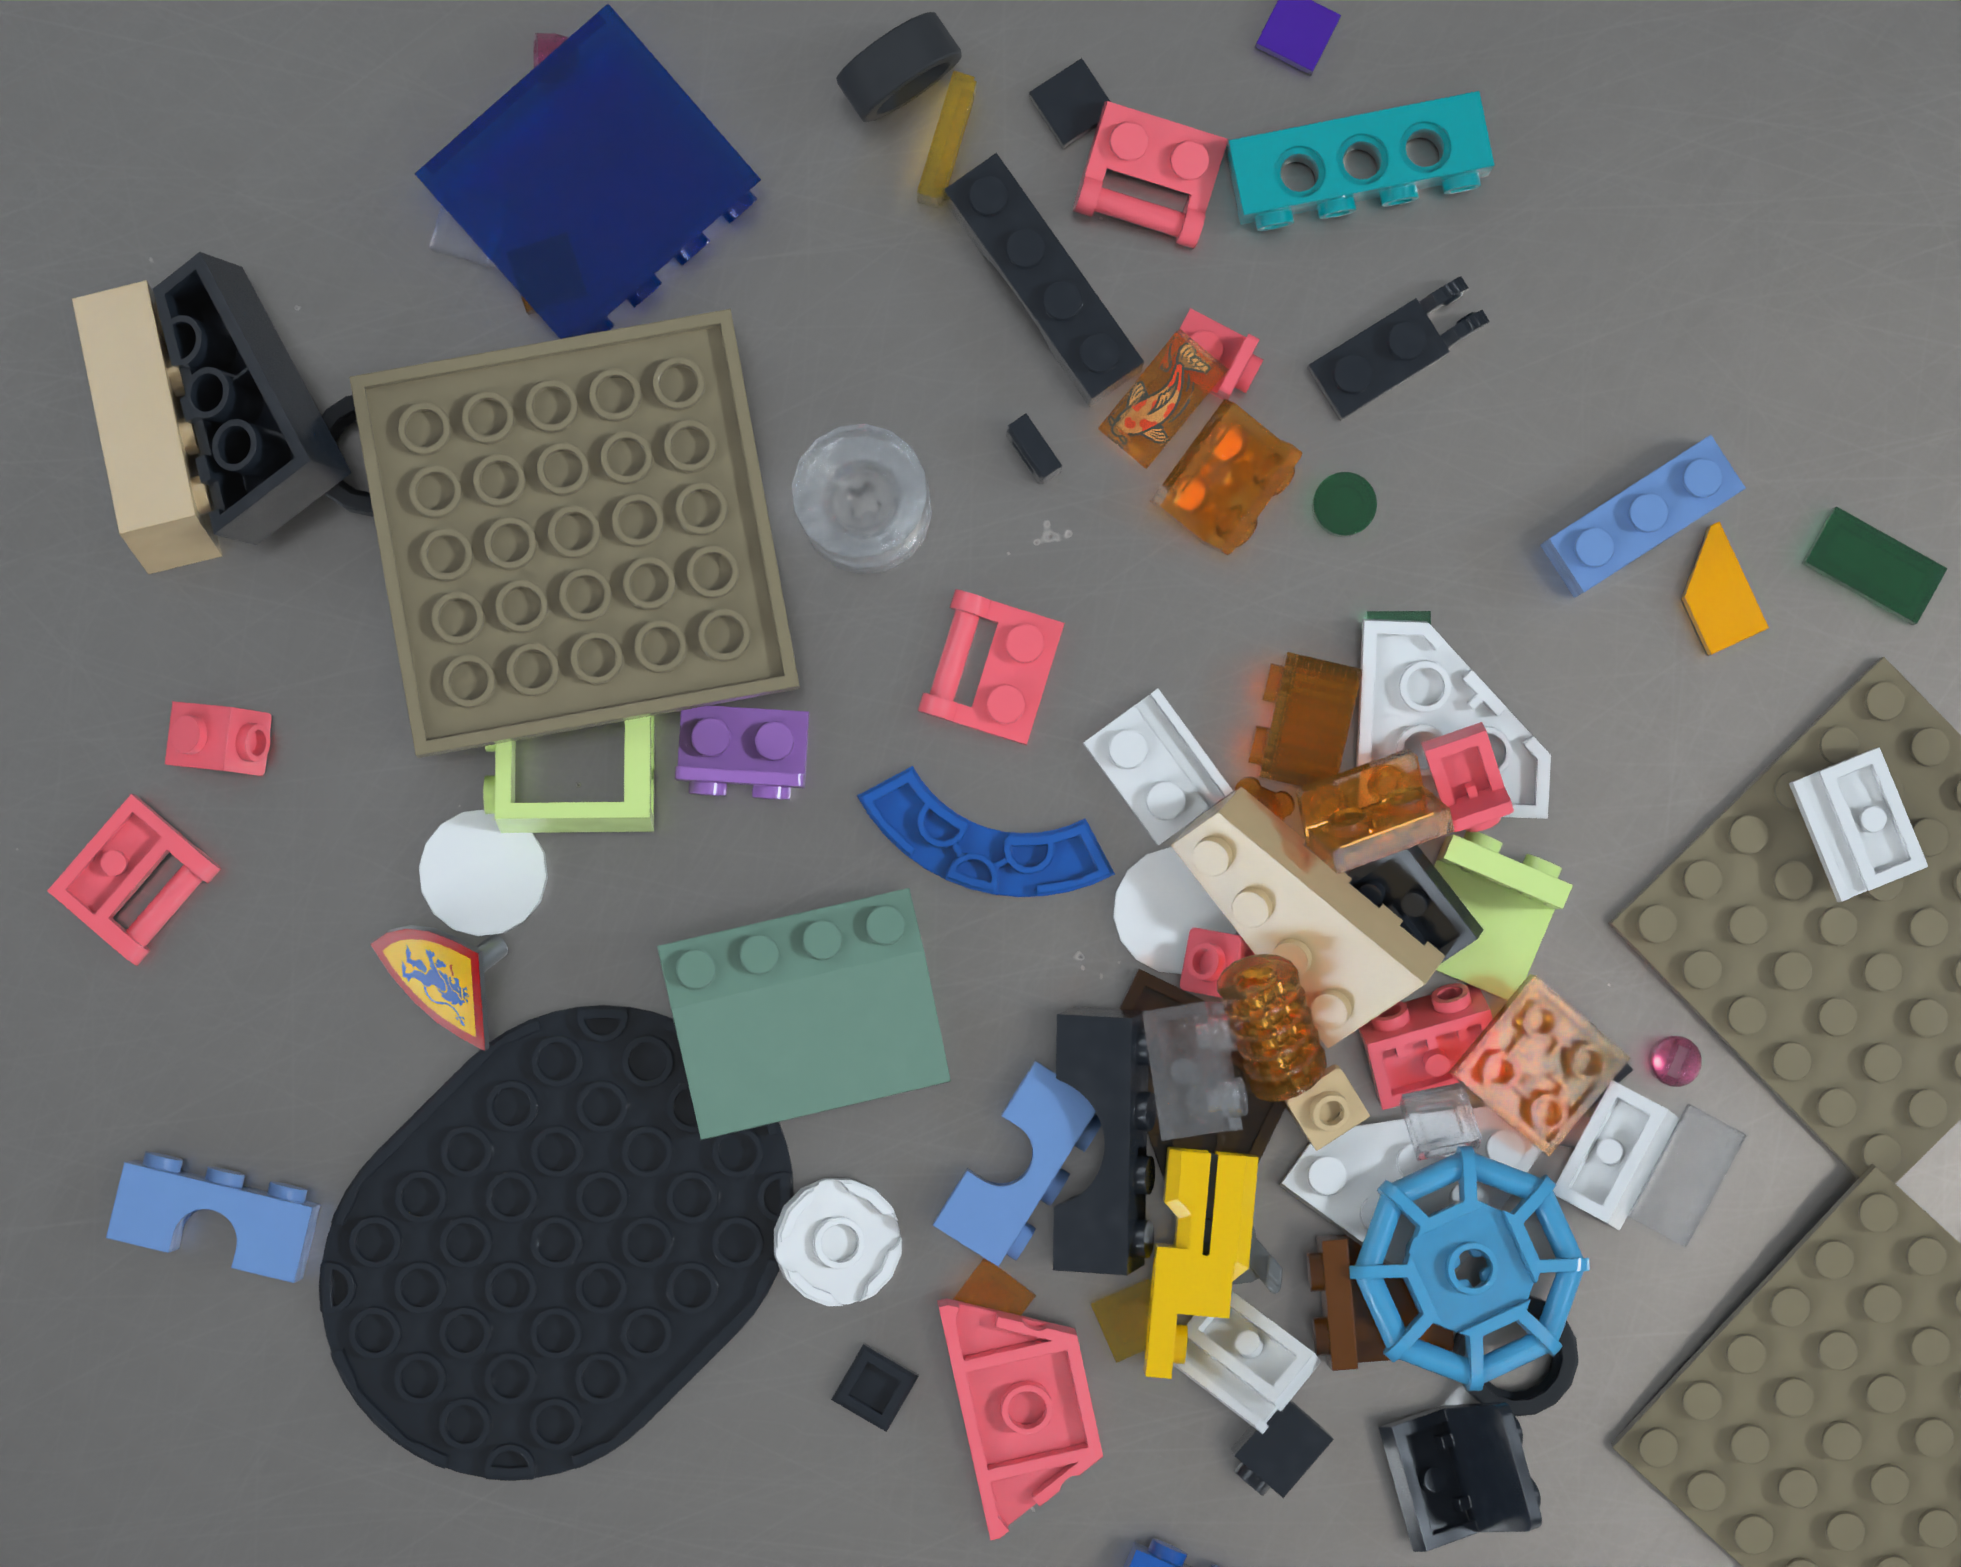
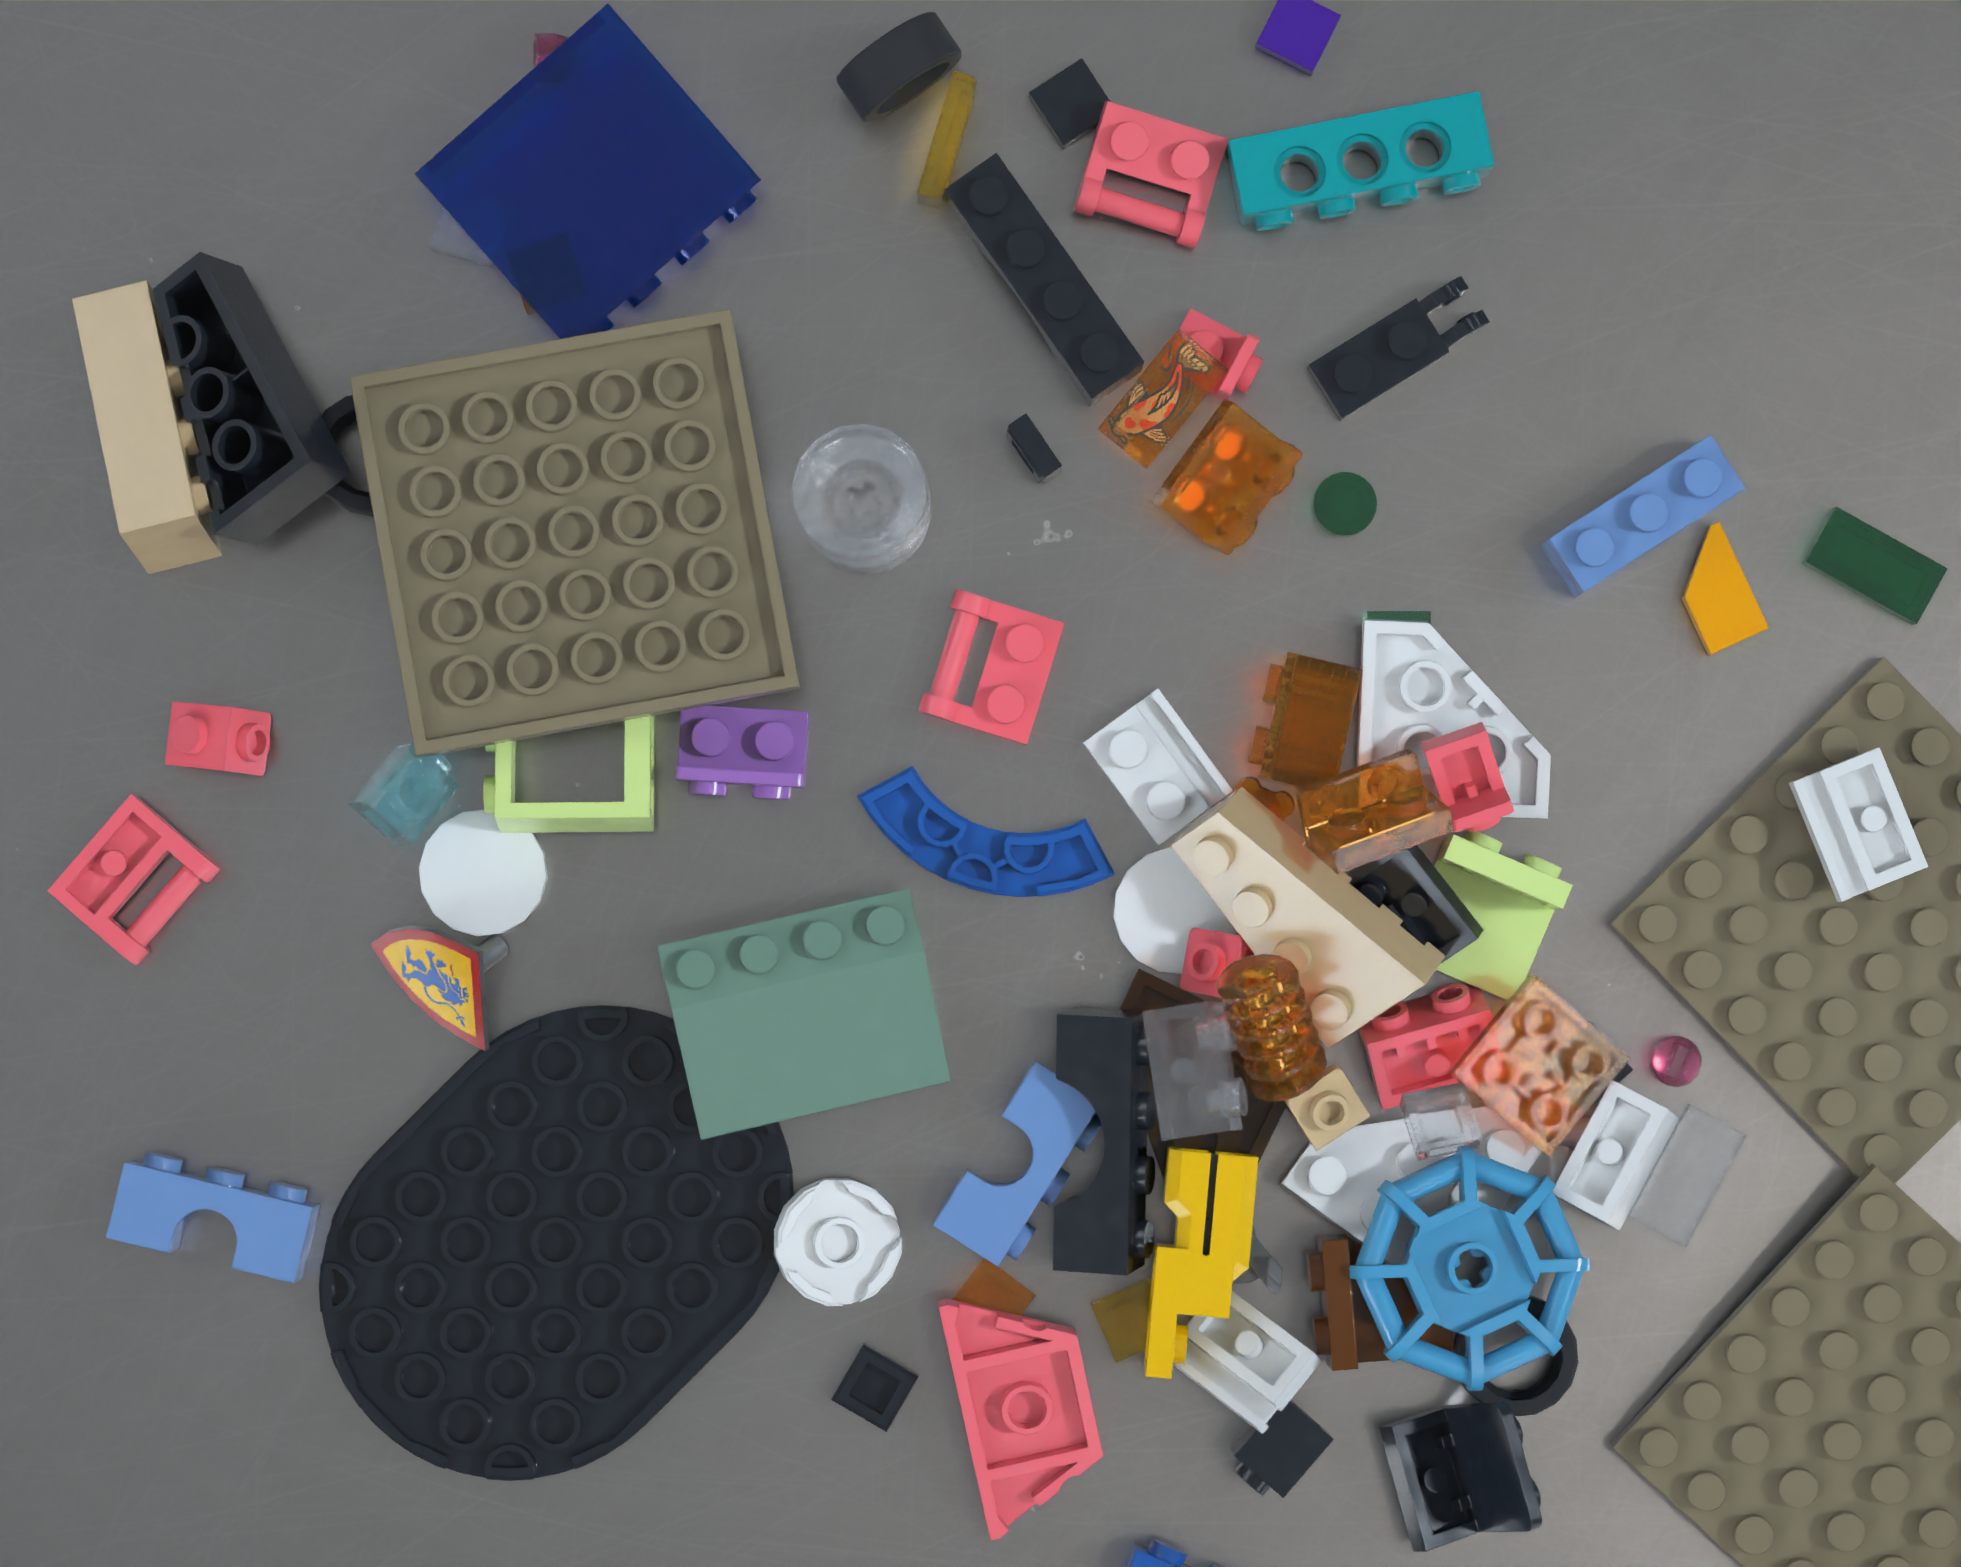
(405, 794): none -> clear light blue brick

